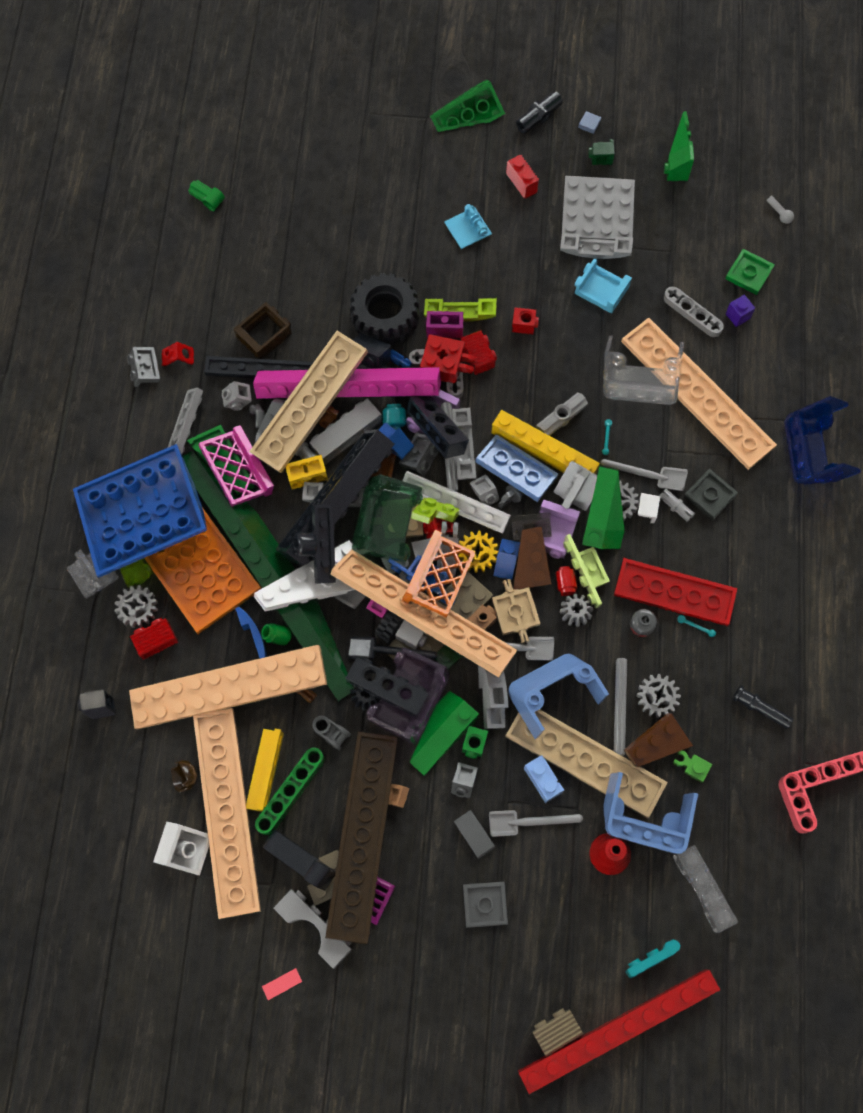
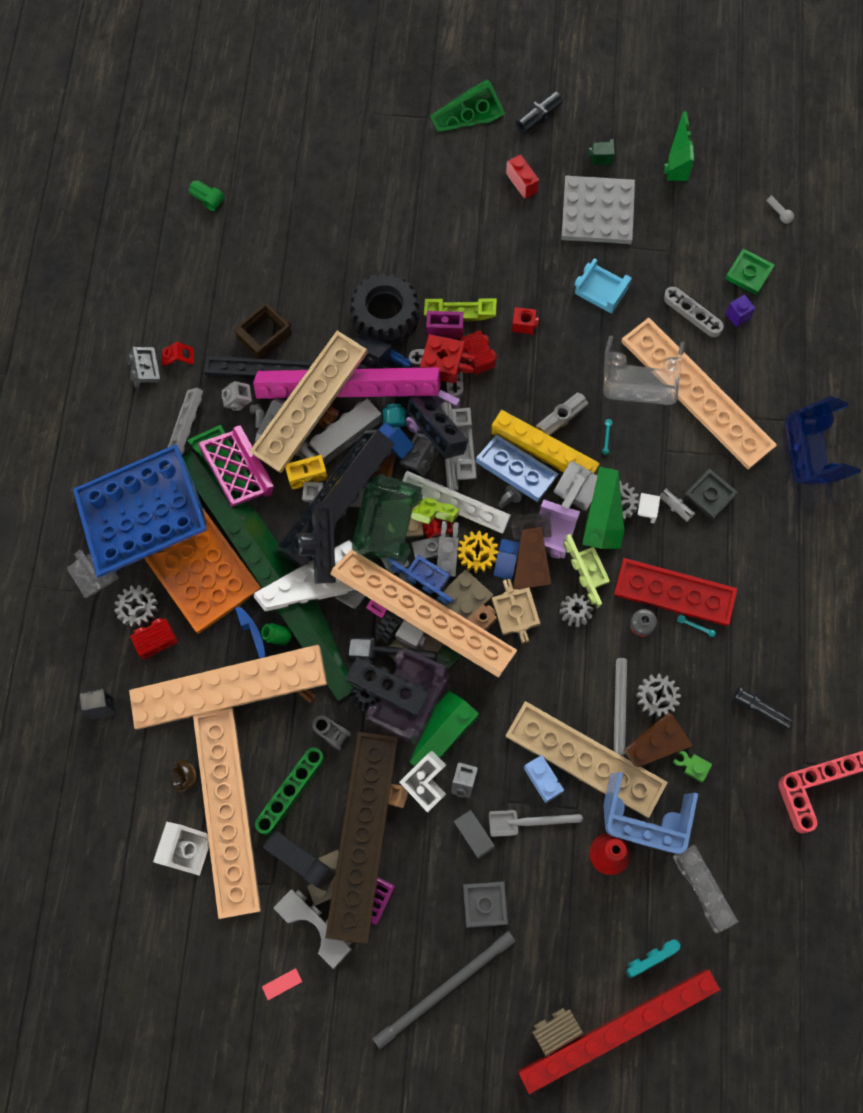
(136, 573): clear neon green brick -> none
(264, 769): yellow fence -> none
(390, 1032): none -> dark grey piece
(420, 783): none -> white brick
(426, 563): orange fence -> none
(468, 227): medium azure hinge -> none
(474, 733): green brick -> none
(485, 490): light grey bracket -> none
(494, 698): light grey slope -> none
(526, 690): medium blue windscreen -> none
(537, 648): light grey piece -> none
(566, 581): red brick -> none
(589, 122): sand blue tile -> none
(596, 248): light grey slope -> none
(668, 478): light grey piece -> none

